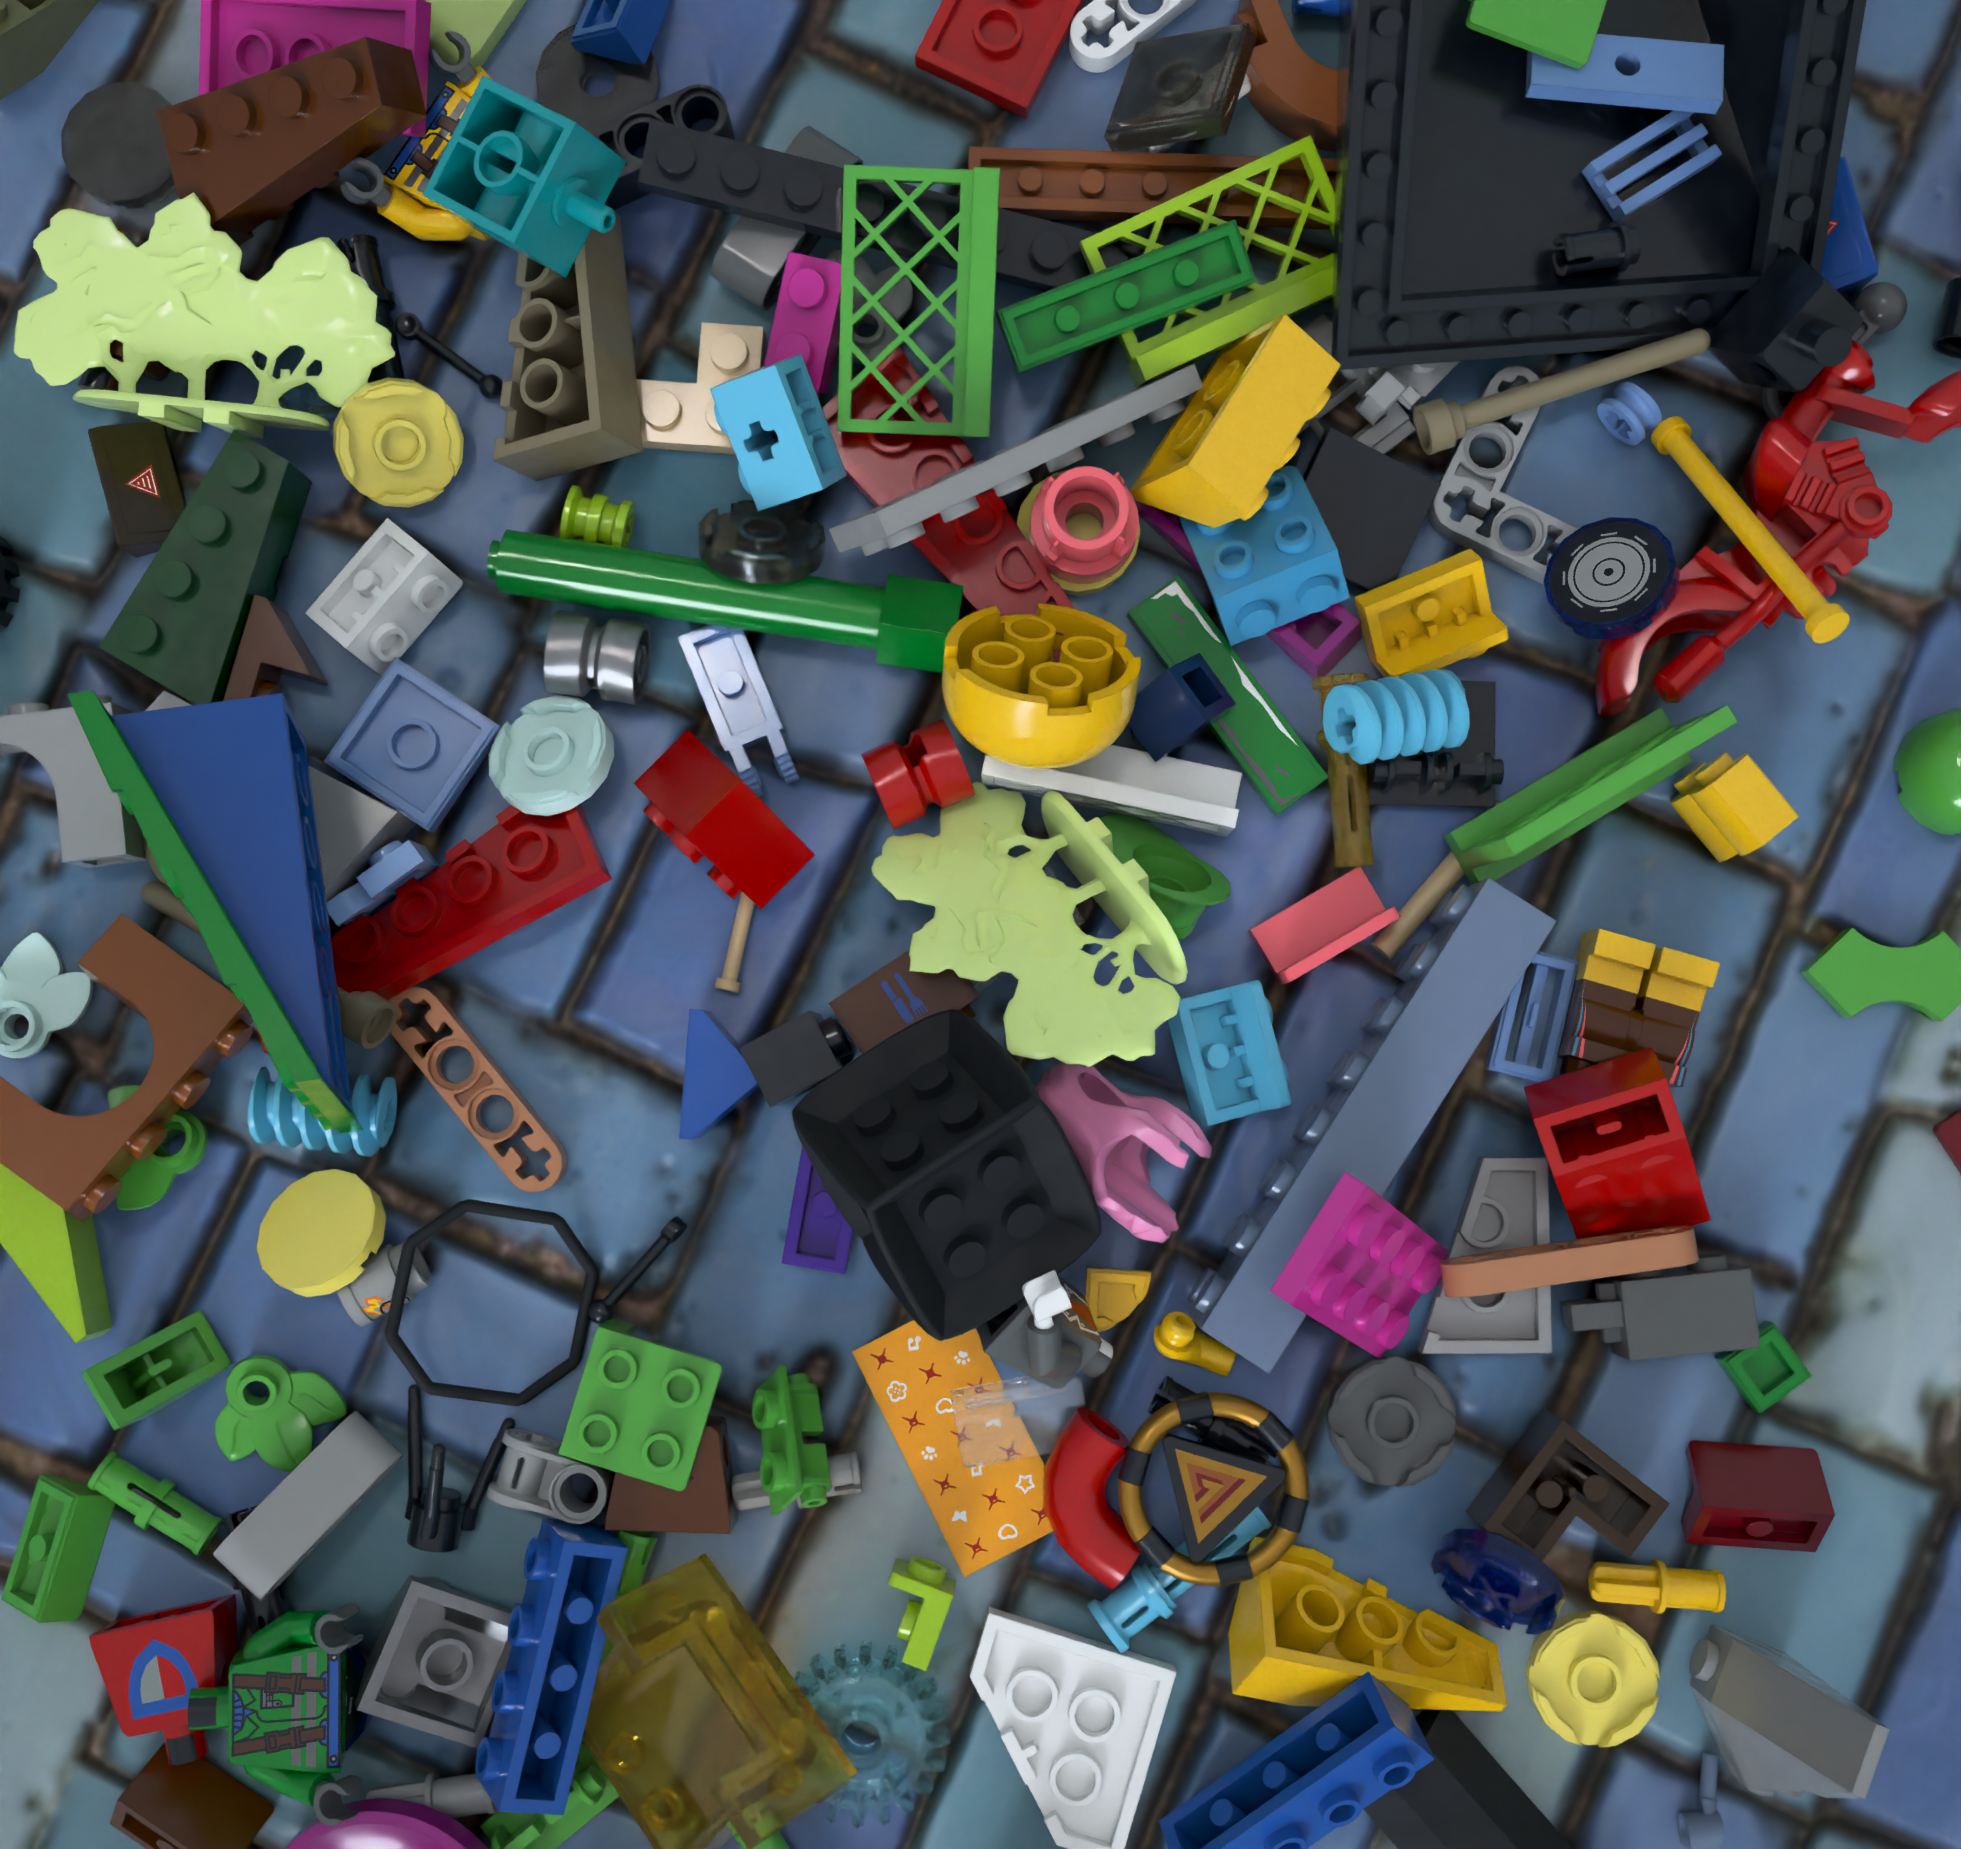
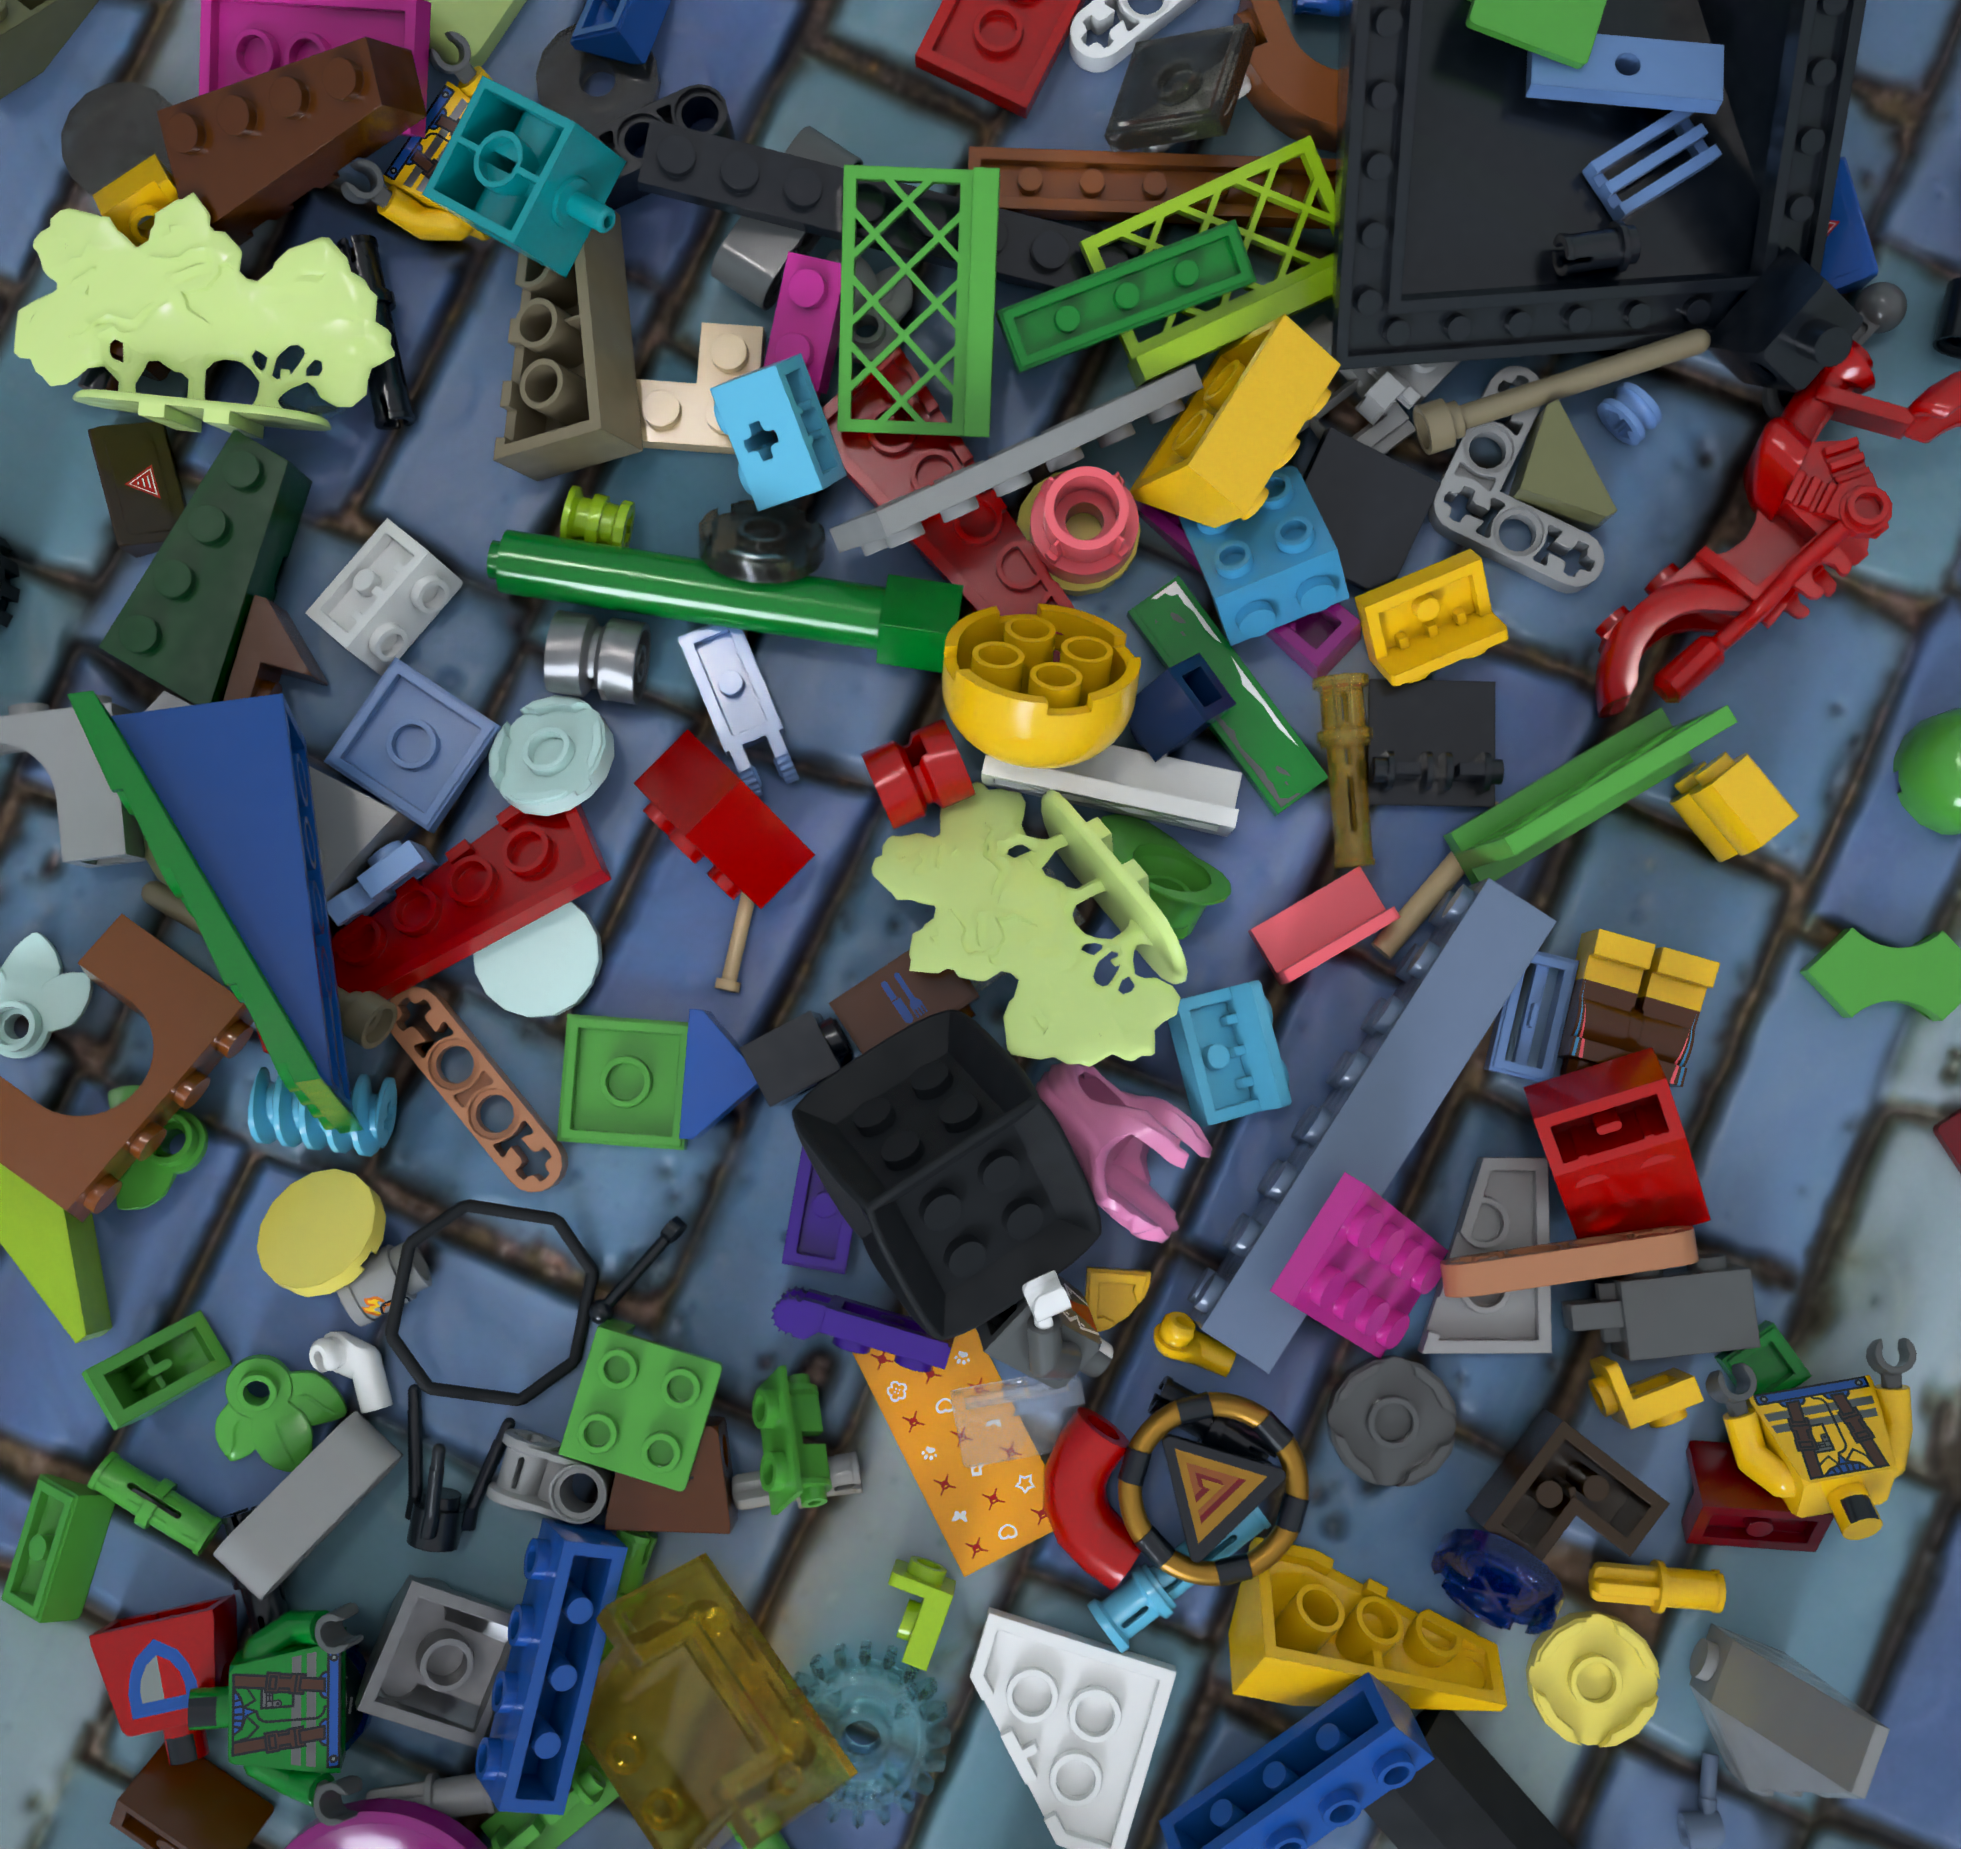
(137, 195): none -> yellow brick
(356, 1361): none -> white arm
(398, 442): light yellow tile -> none
(411, 329): black hinge -> none
(543, 964): none -> light aqua tile
(623, 1082): none -> bright green tile
(859, 1328): none -> dark purple hinge
(1397, 715): medium azure piece -> none
(1559, 474): none -> olive slope
(1611, 578): tile -> none
(1653, 1400): none -> yellow bracket
(1823, 619): yellow bar -> none
(1824, 1442): none -> torso

